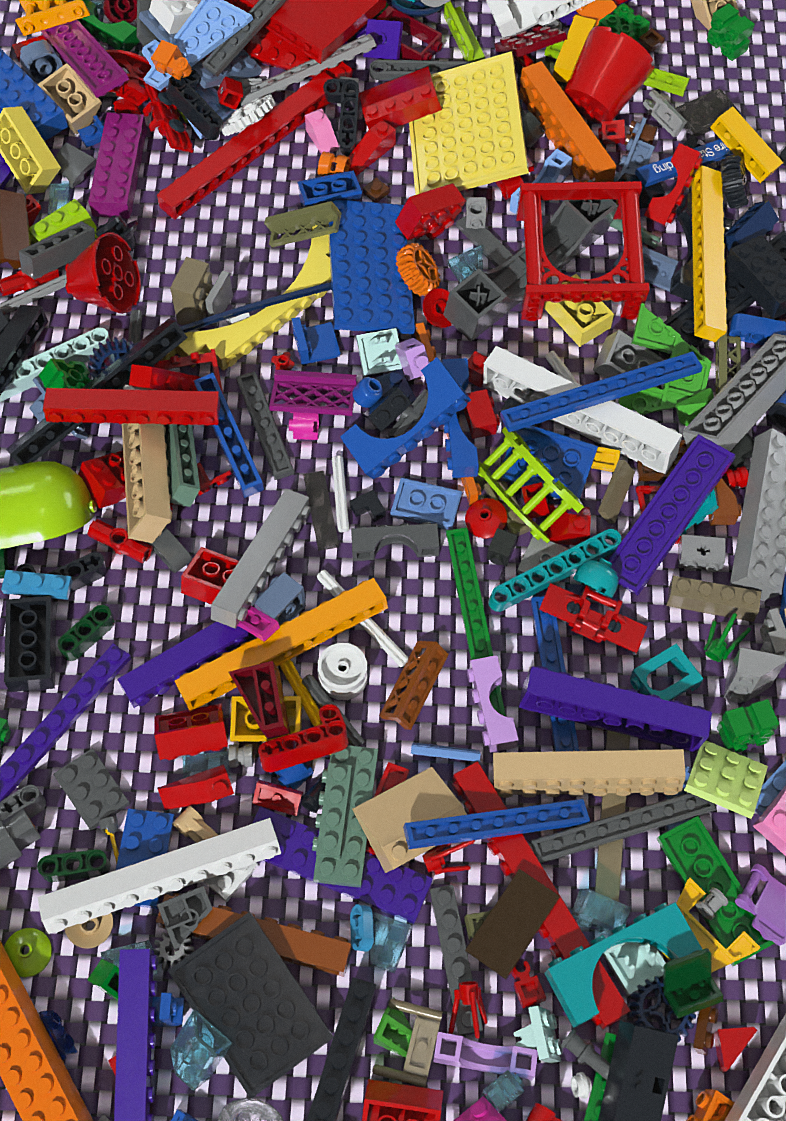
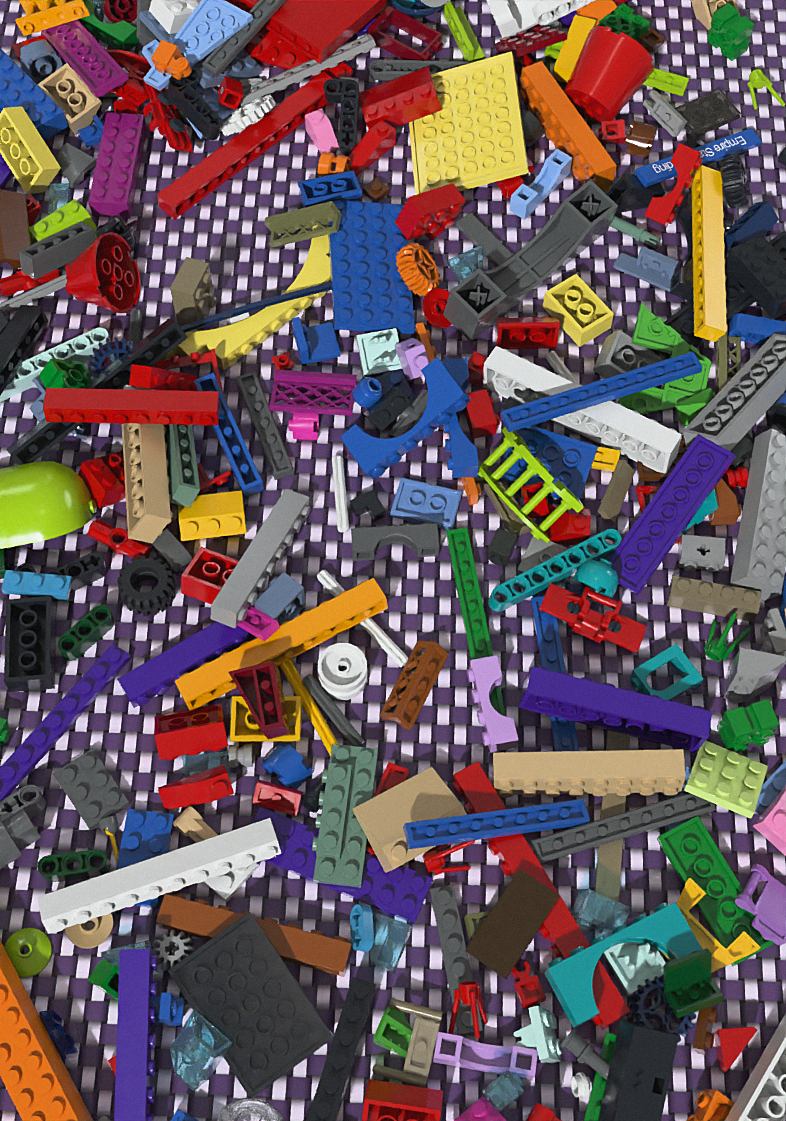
(144, 570): none -> black tyre
(184, 913): dark grey slope -> none
(213, 516): none -> yellow slope
(219, 296): light grey tile -> none
(307, 743): red beam -> none
(321, 510): clear smoke tile -> none
(386, 37): dark purple plate -> none
(445, 752): medium blue tile -> none
(475, 212): light grey brick -> none
(486, 527): red dish -> none
(527, 332): none -> red slope
(537, 291): red arch -> none
(638, 152): sand blue bracket -> none
(712, 903): light grey bush -> none
(746, 143): yellow brick -> none
(759, 80): none -> lime plant

